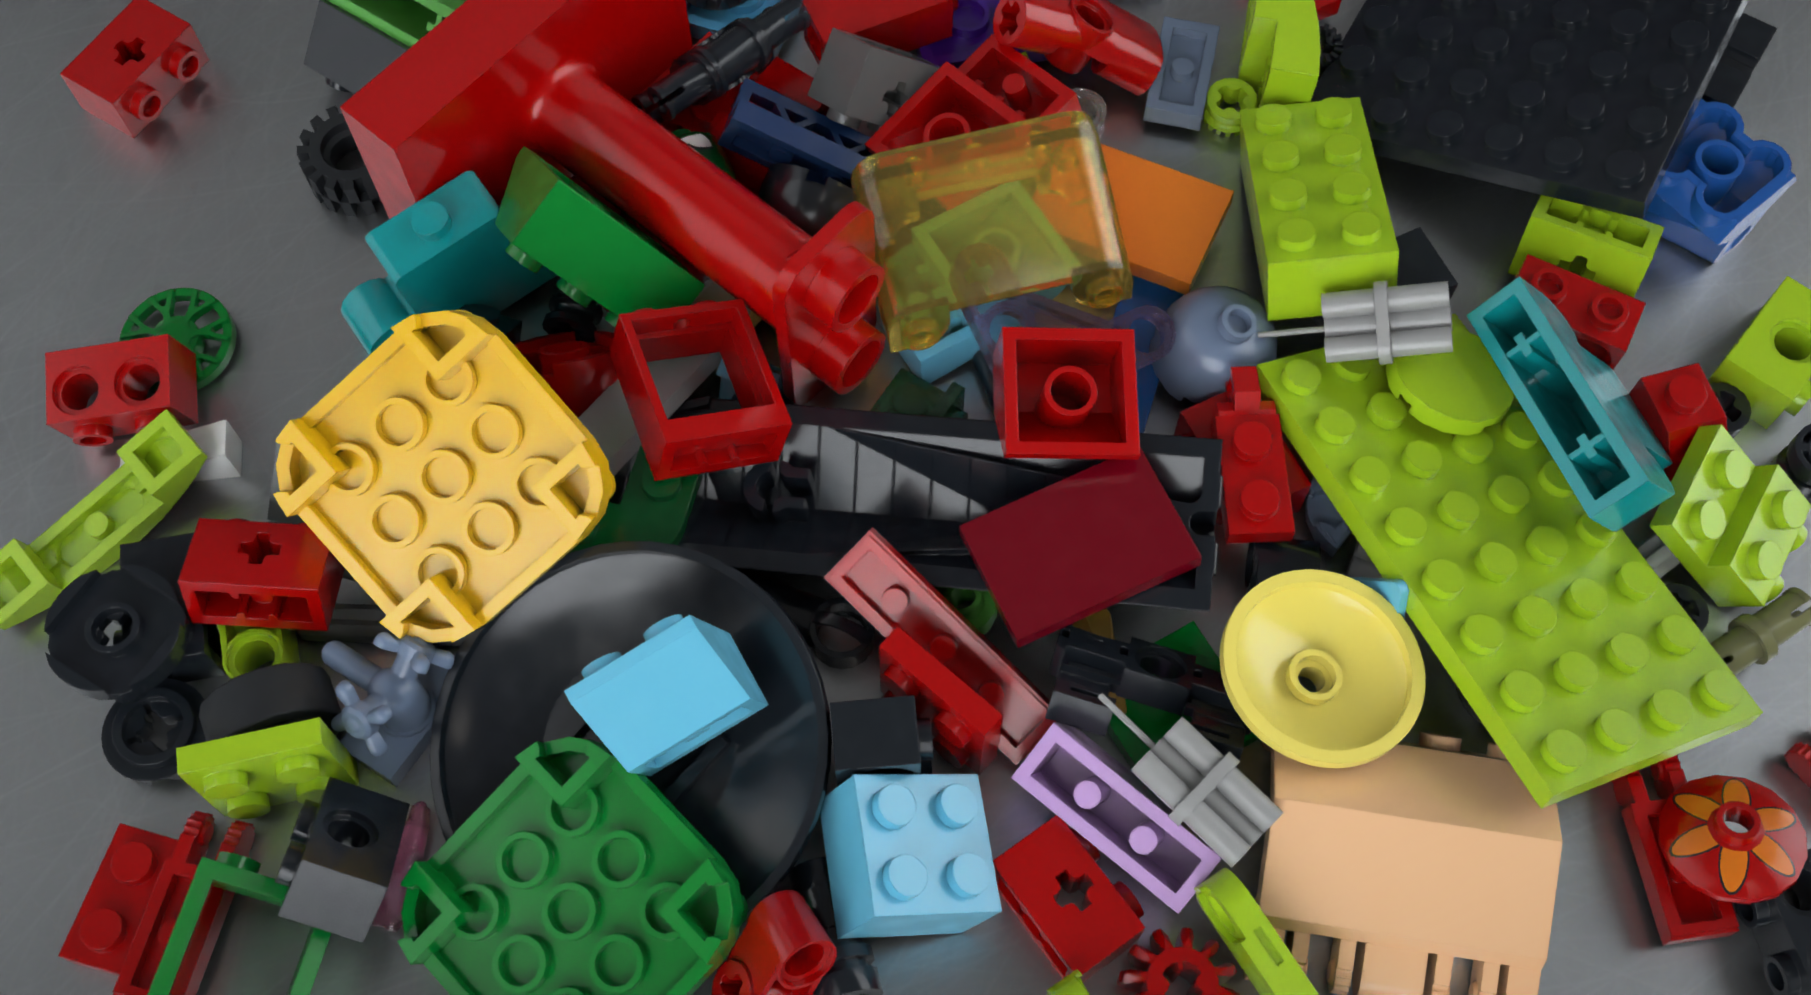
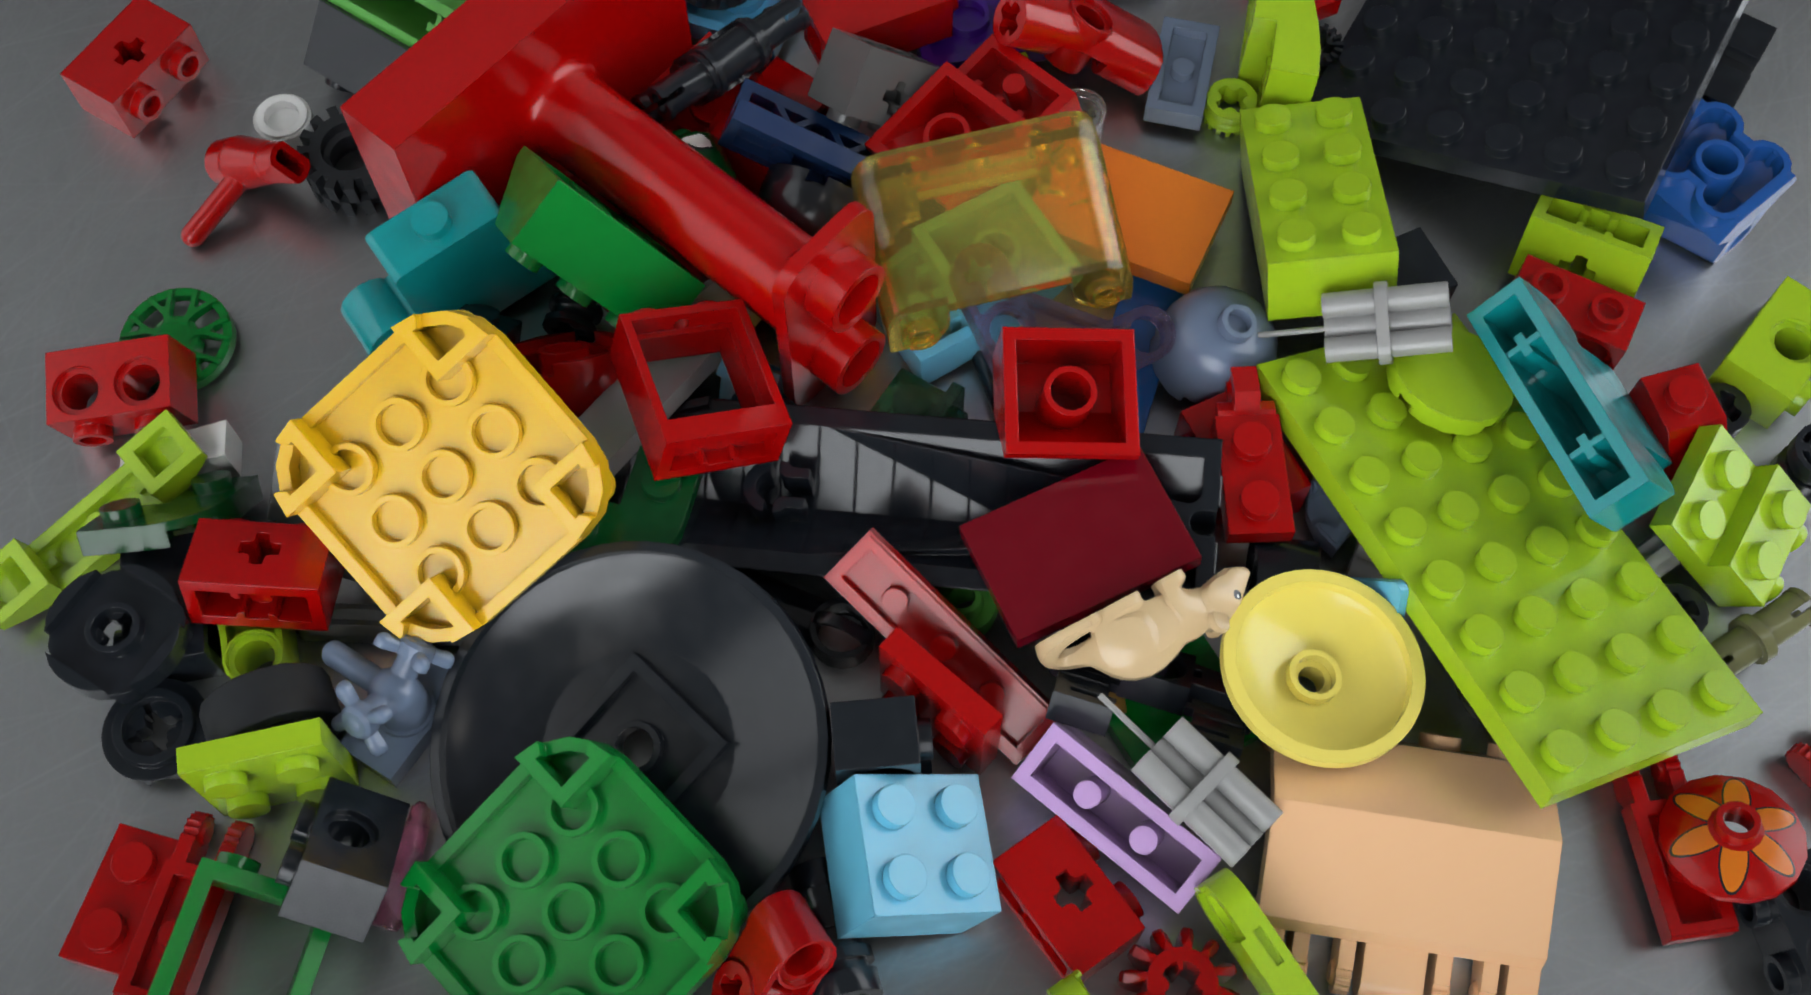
(135, 527): none -> dark green plate
(238, 166): none -> red piece
(283, 119): none -> white tile
(666, 693): medium azure slope -> none
(1142, 637): none -> tan animal

